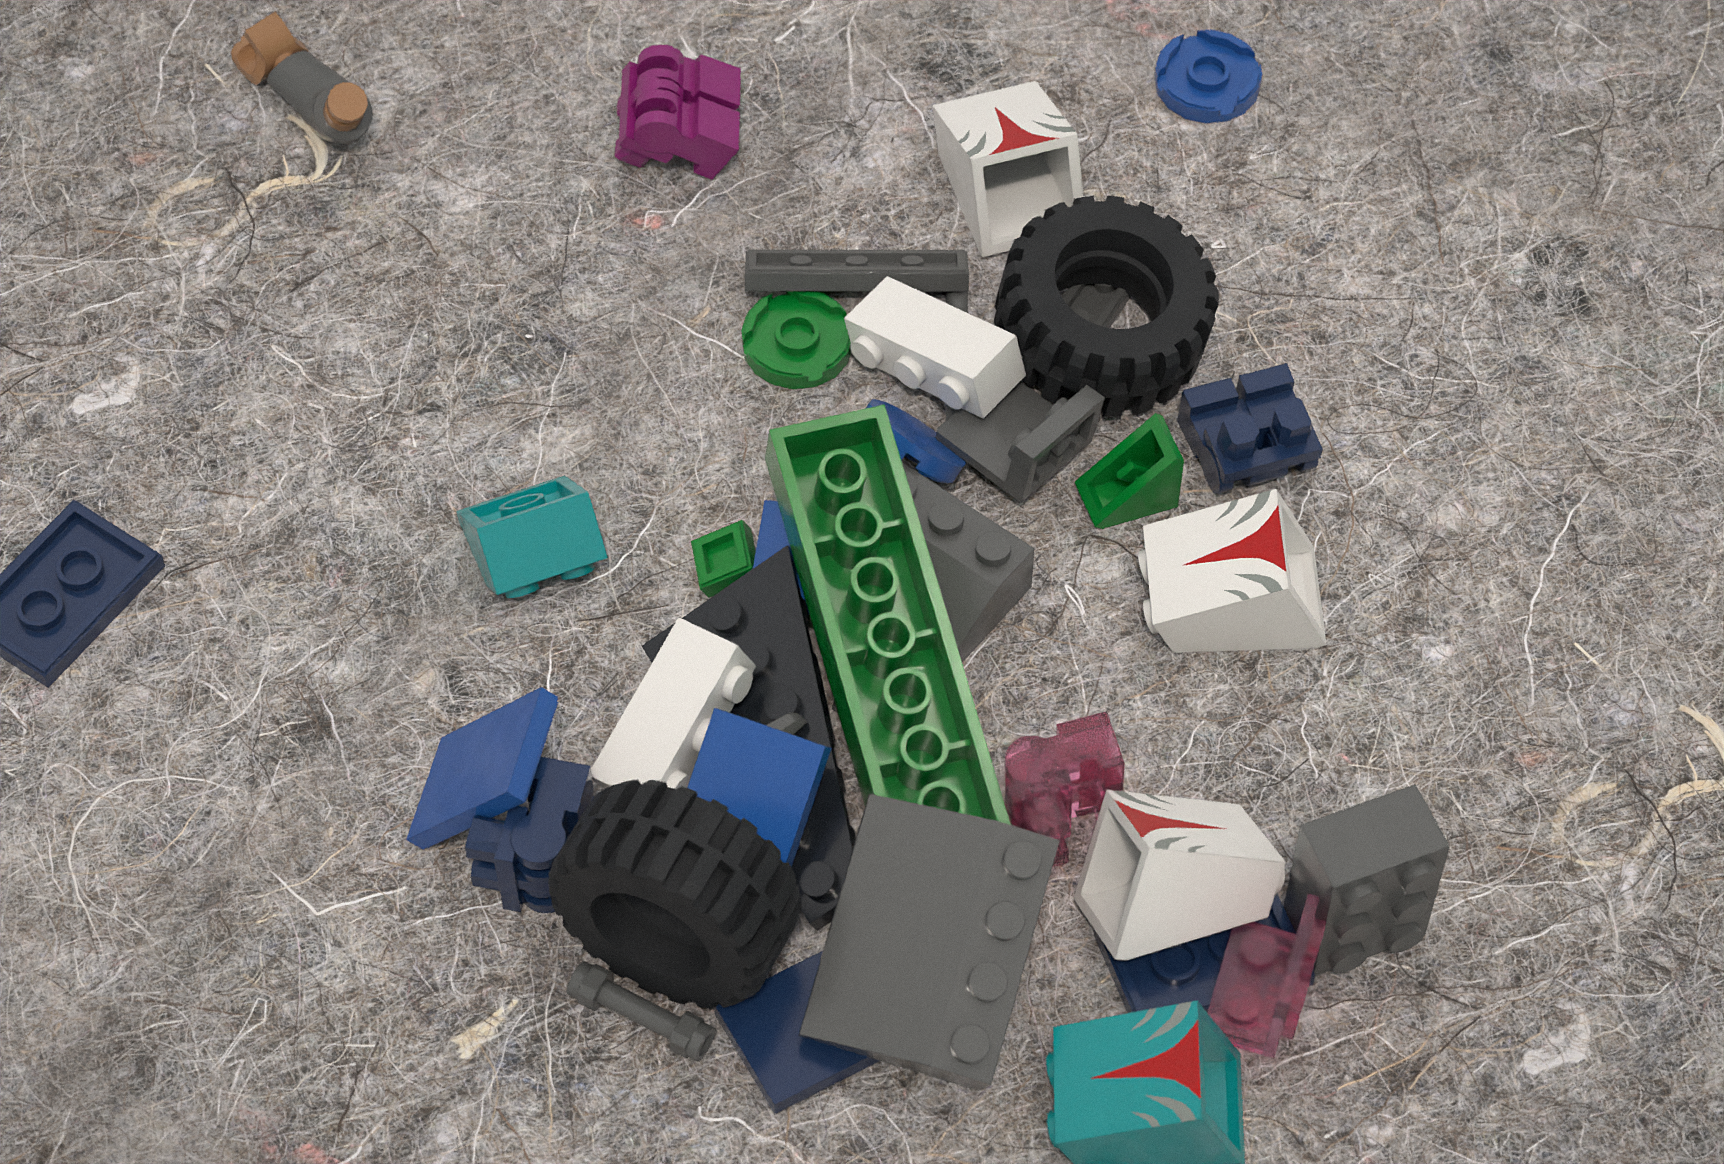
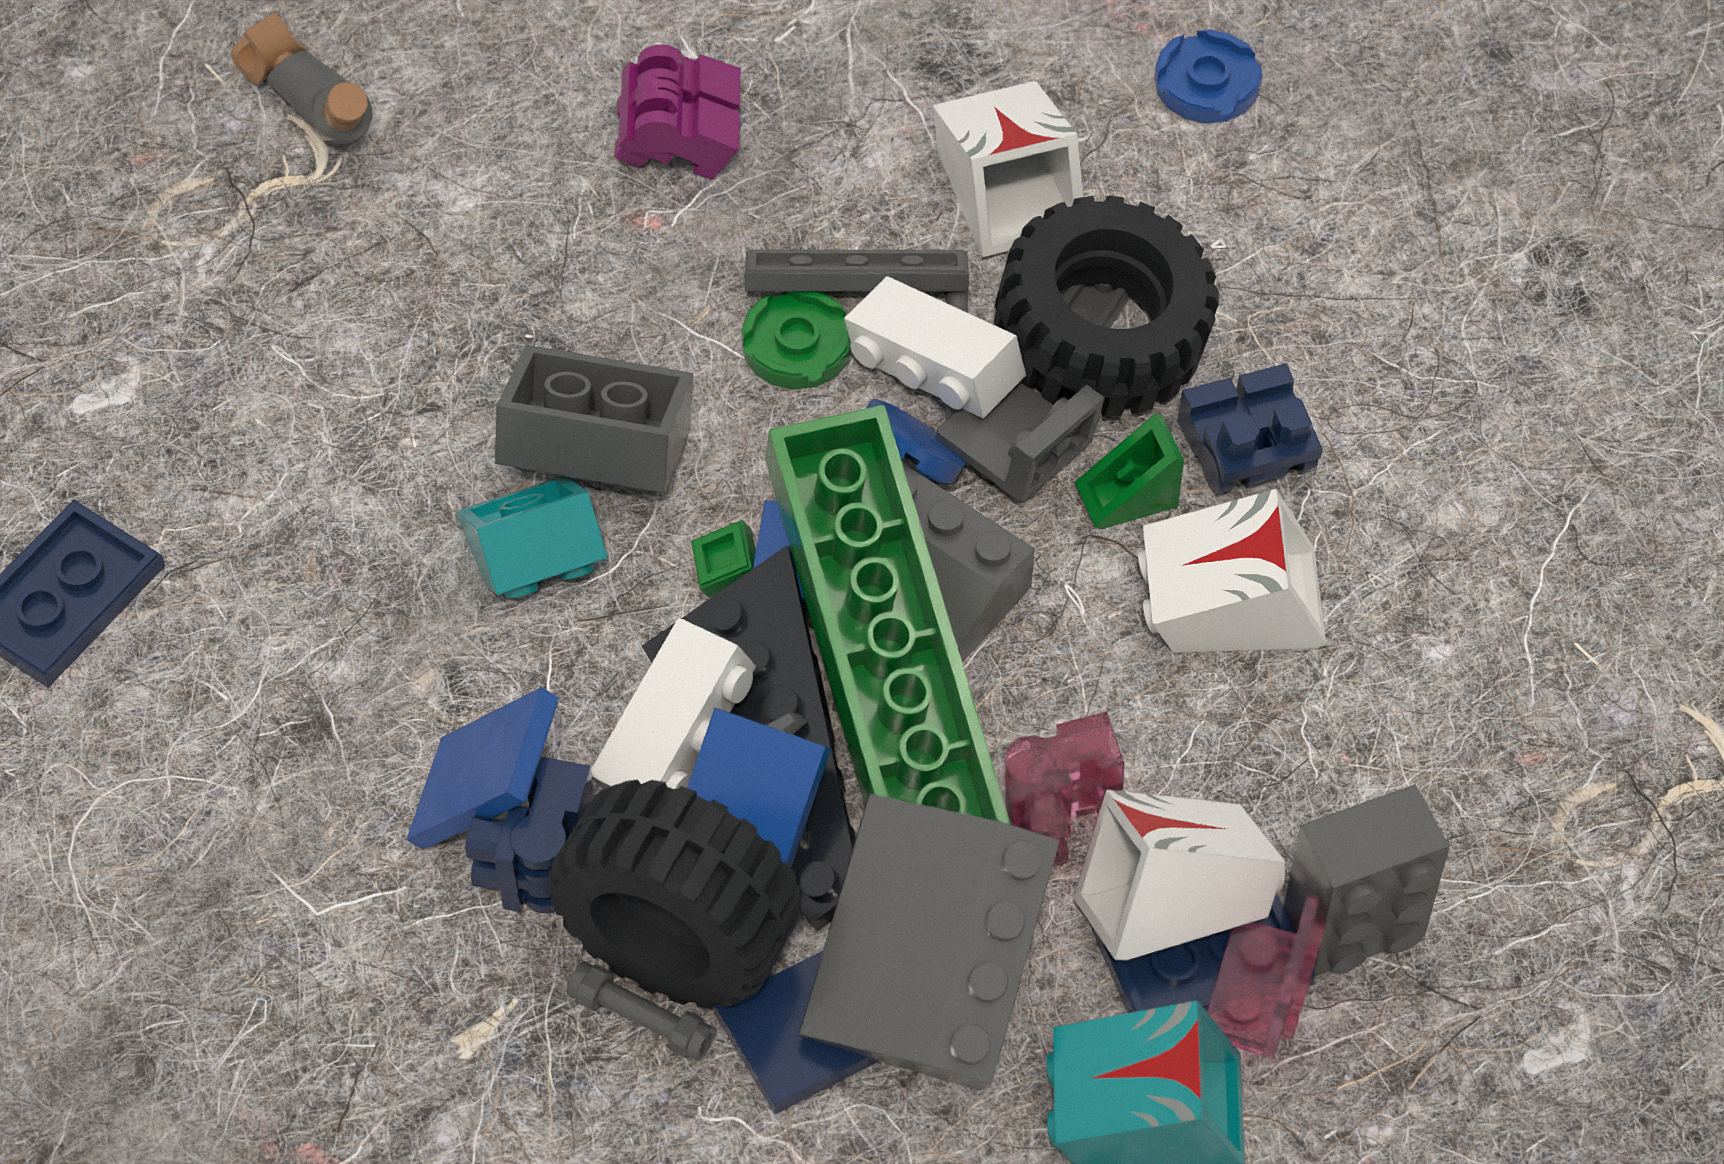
(593, 419): none -> dark grey brick

